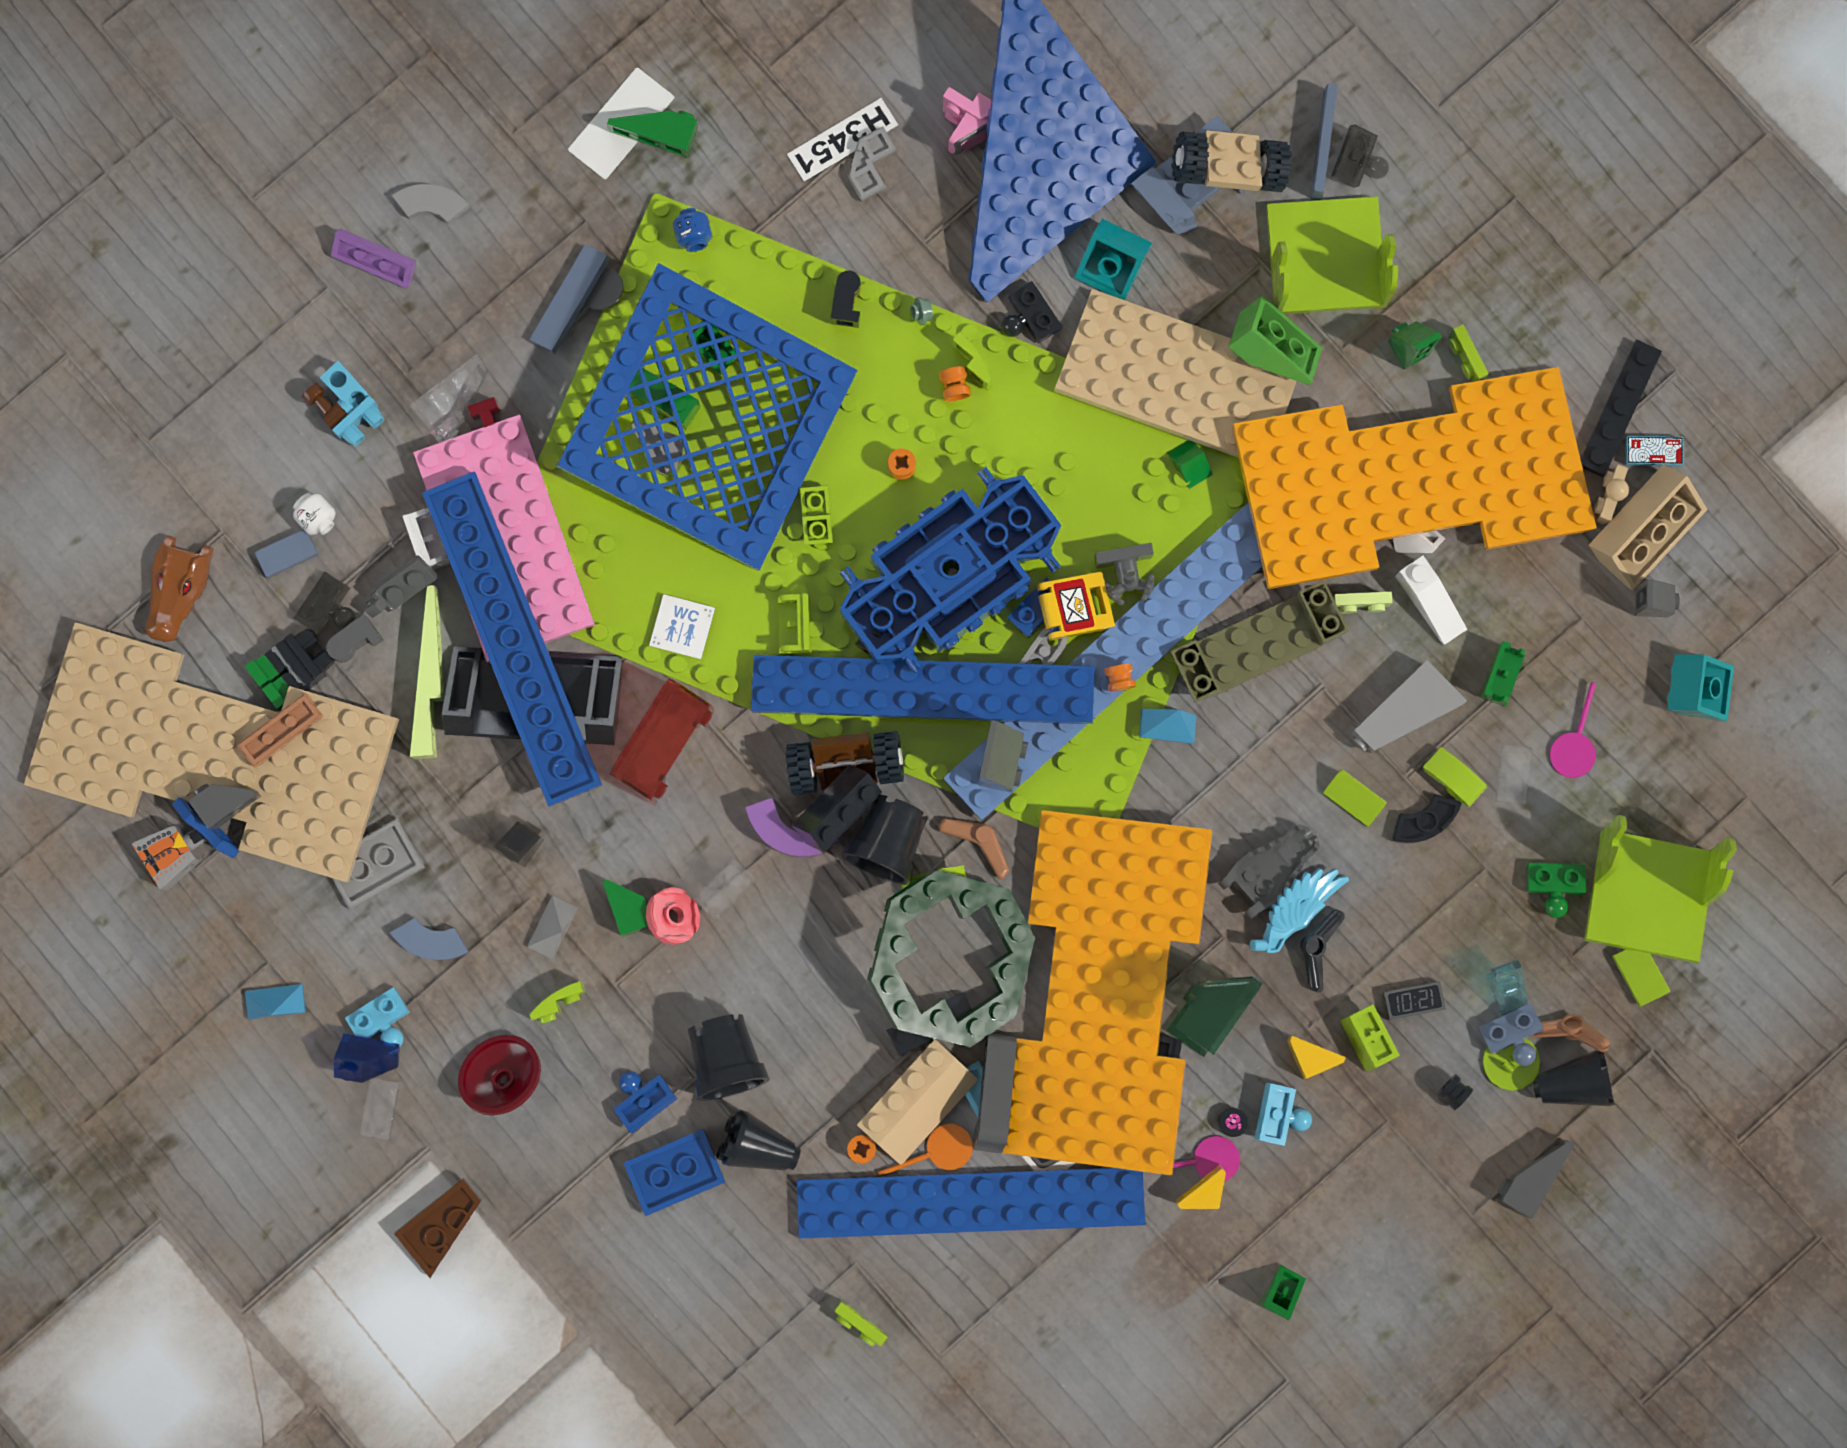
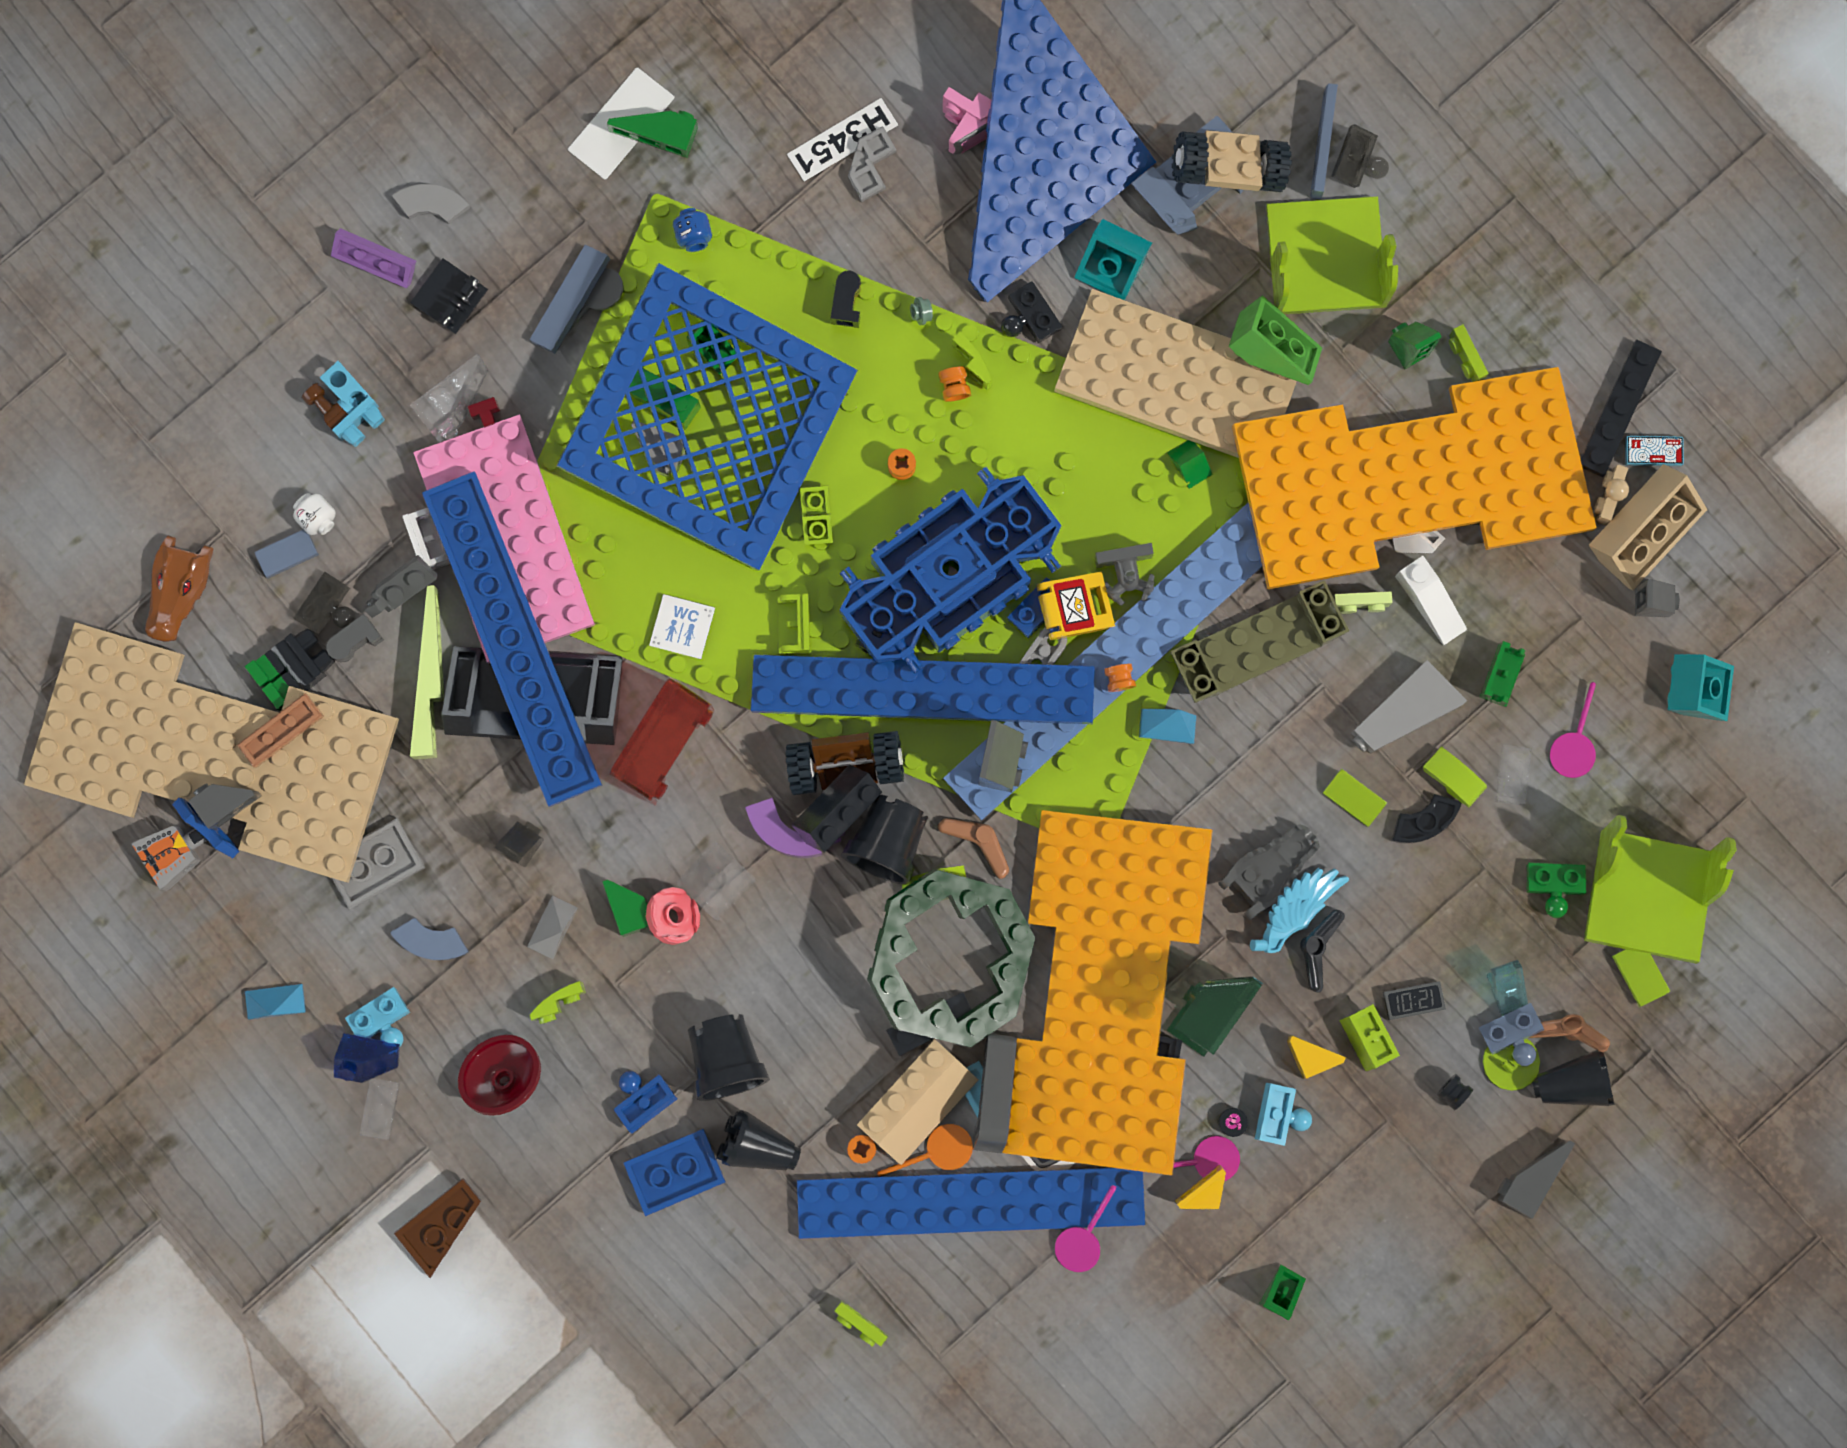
(449, 296): none -> black hinge
(1078, 1247): none -> dark pink piece

